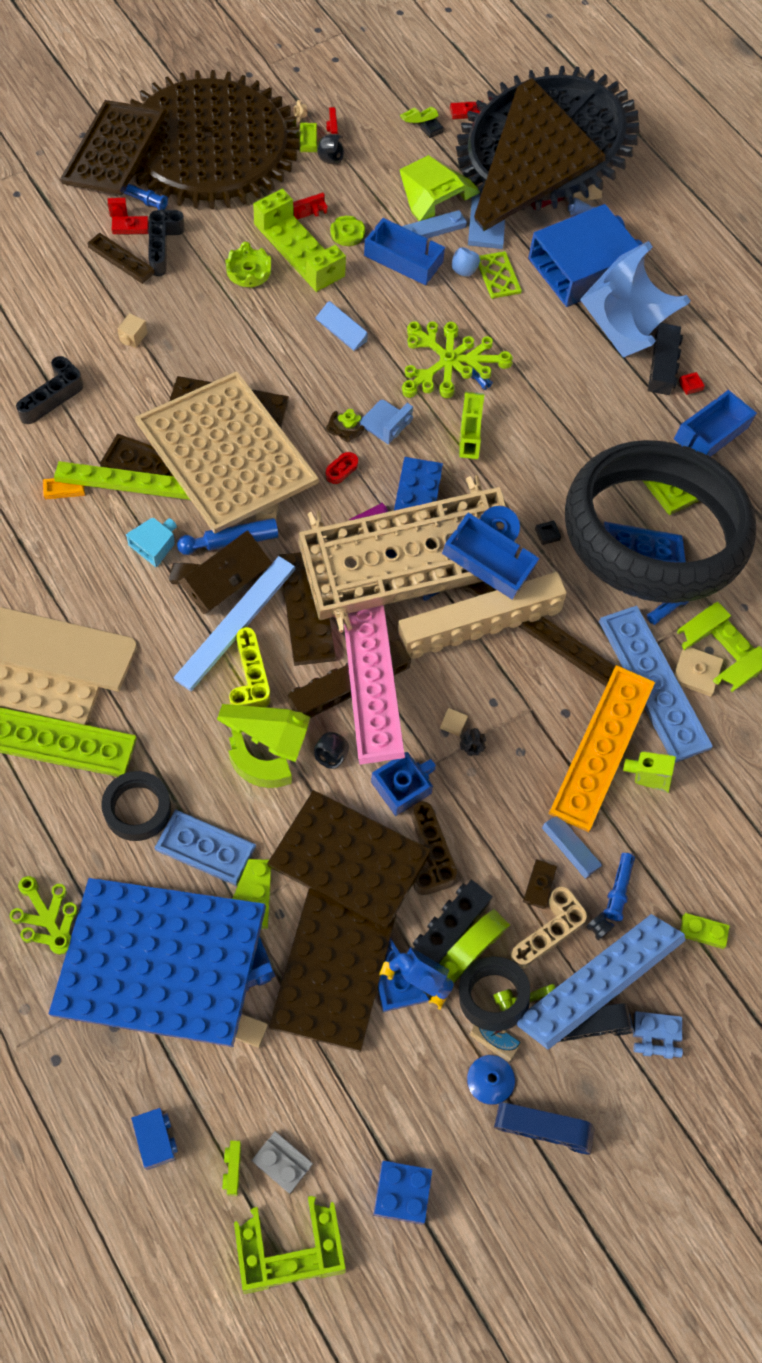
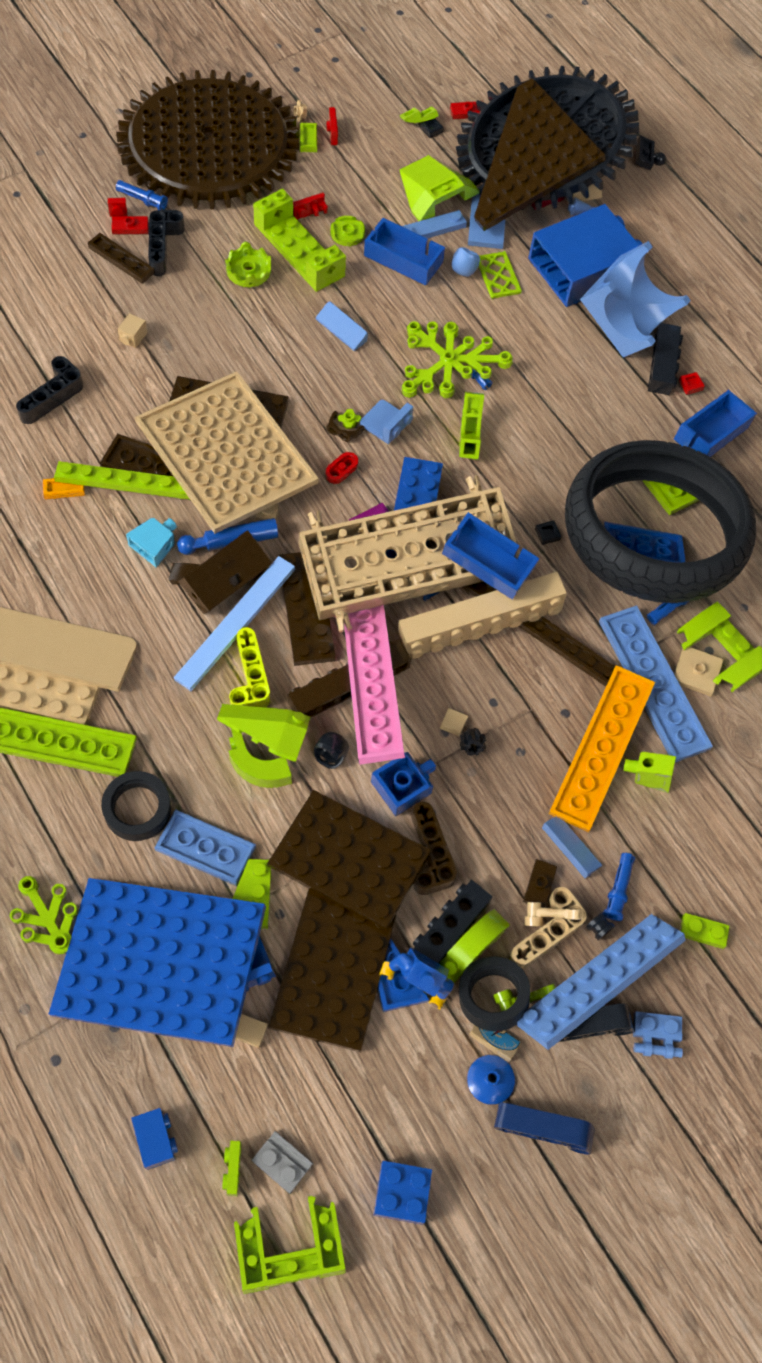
(113, 147): dark brown plate -> none
(329, 148): black helmet -> none
(504, 515): blue dish -> none
(536, 913): none -> tan brick
(645, 154): none -> black plate

